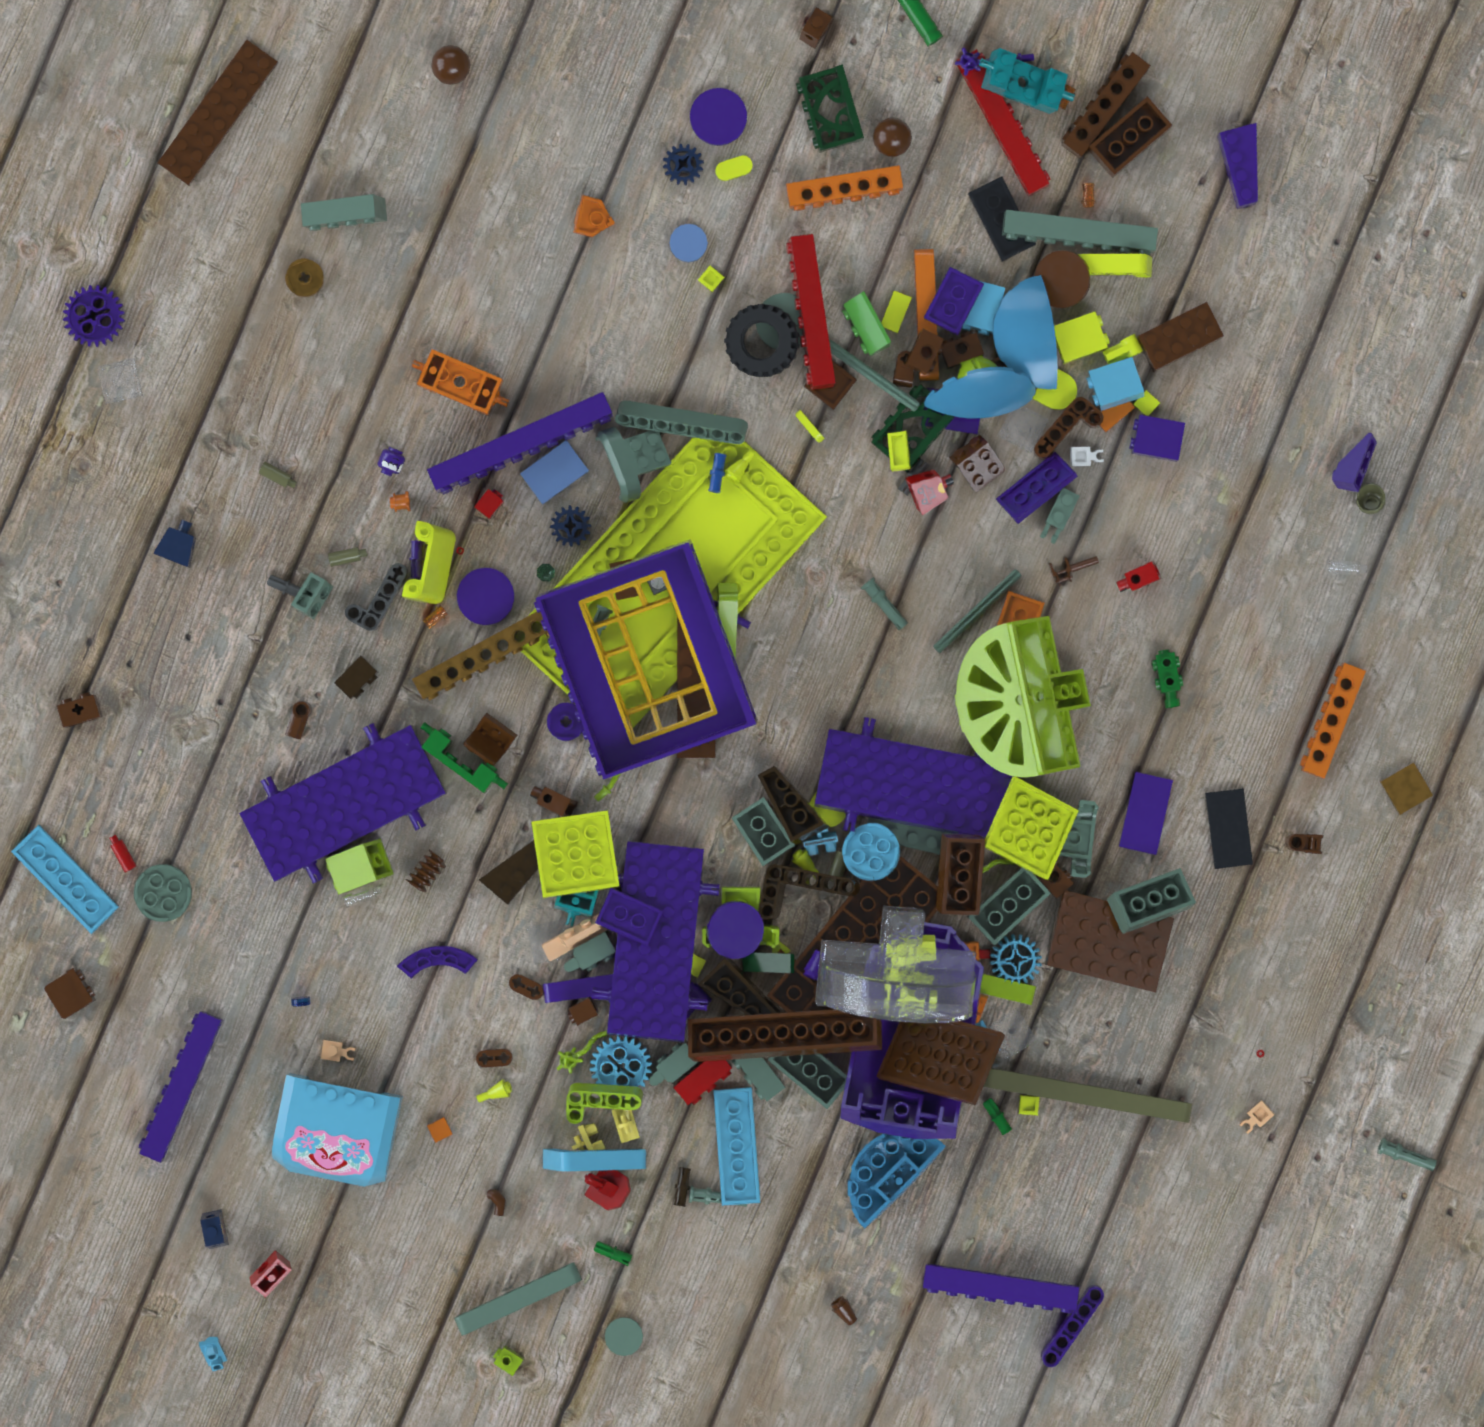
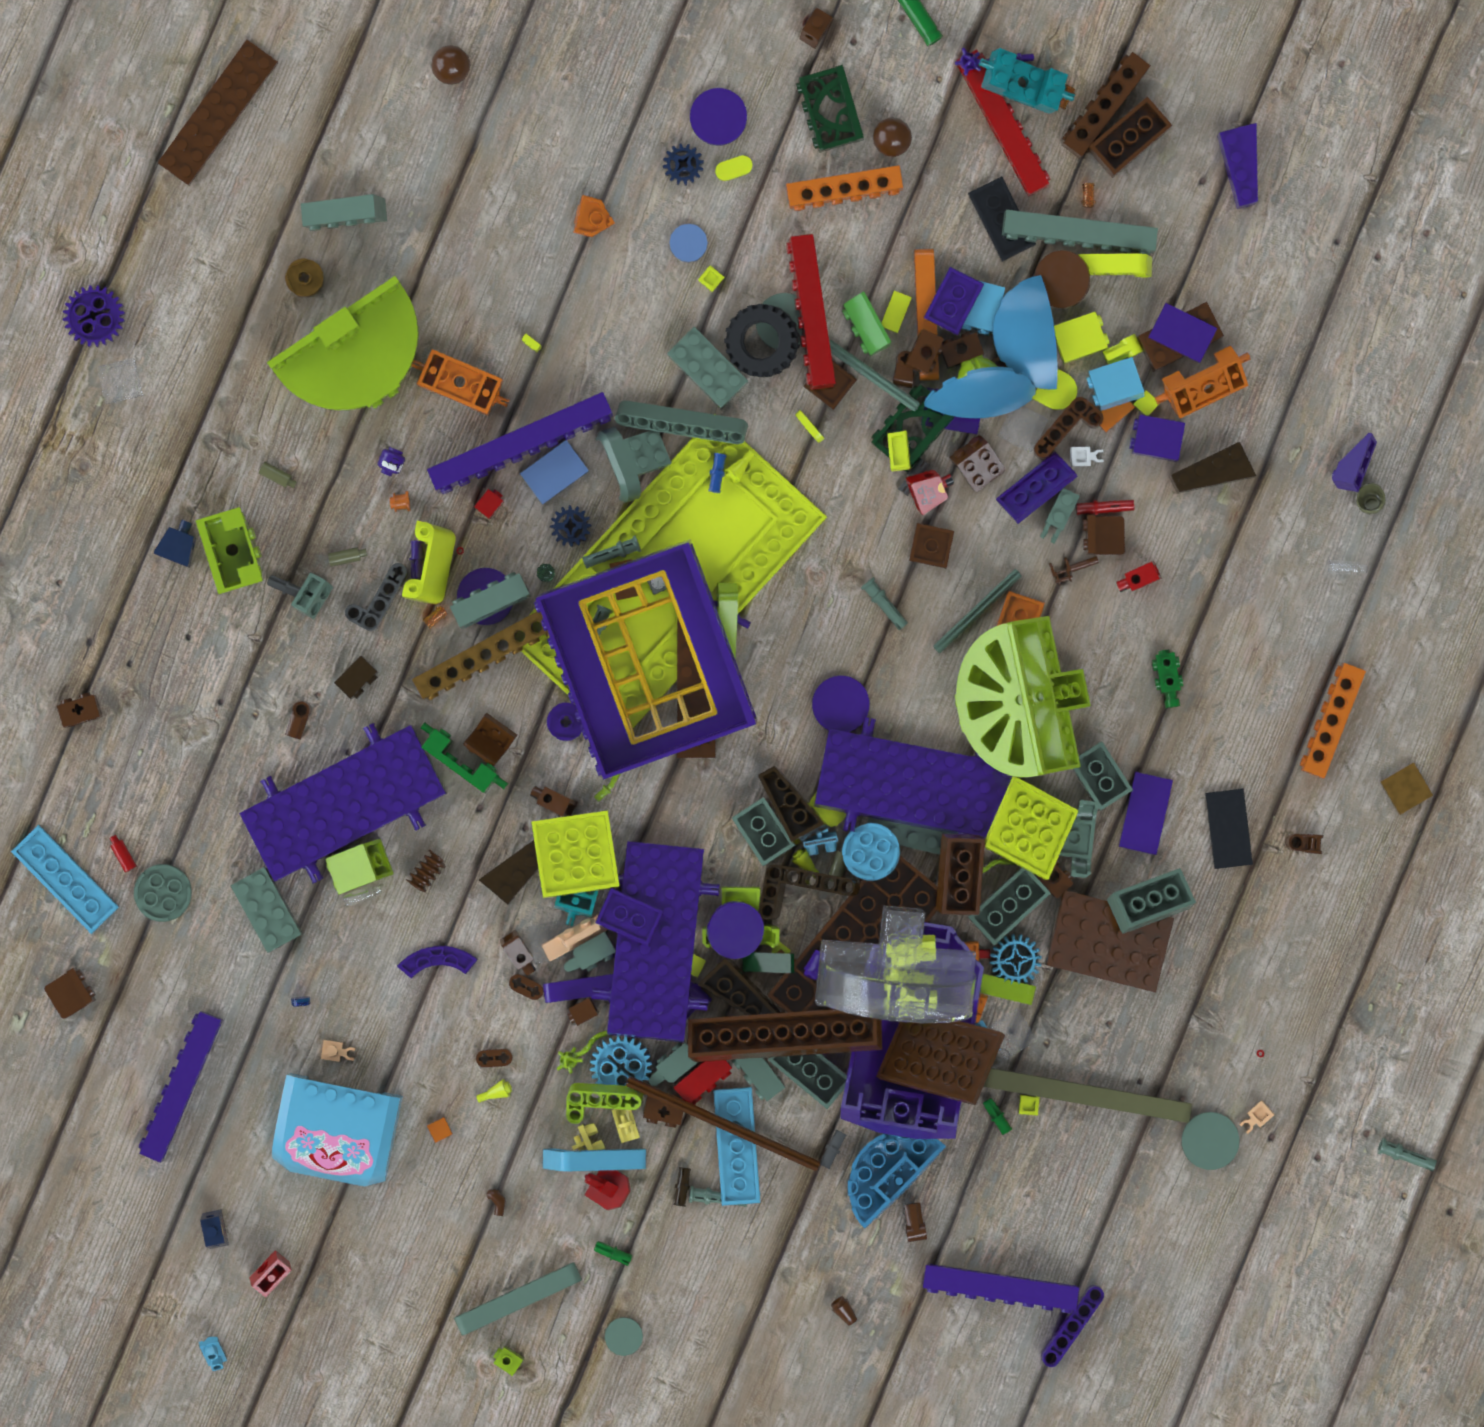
(217, 535): none -> lime brick
(266, 909): none -> sand green brick
(354, 353): none -> lime piece
(490, 601): none -> sand green brick
(513, 946): none -> torso
(531, 343): none -> neon yellow tile
(621, 549): none -> sand green pin
(653, 1116): none -> reddish brown brick
(707, 368): none -> sand green brick
(723, 1123): none -> reddish brown axle
(832, 1149): none -> dark grey pin
(840, 703): none -> dark purple tile
(915, 1227): none -> reddish brown piece
(931, 545): none -> reddish brown plate
(1101, 776): none -> sand green brick
(1104, 507): none -> red pin
(1104, 535): none -> reddish brown bracket
(1182, 332): none -> dark purple tile
(1190, 393): none -> orange brick
(1210, 1140): none -> sand green tile
(1220, 468): none -> dark brown wedge

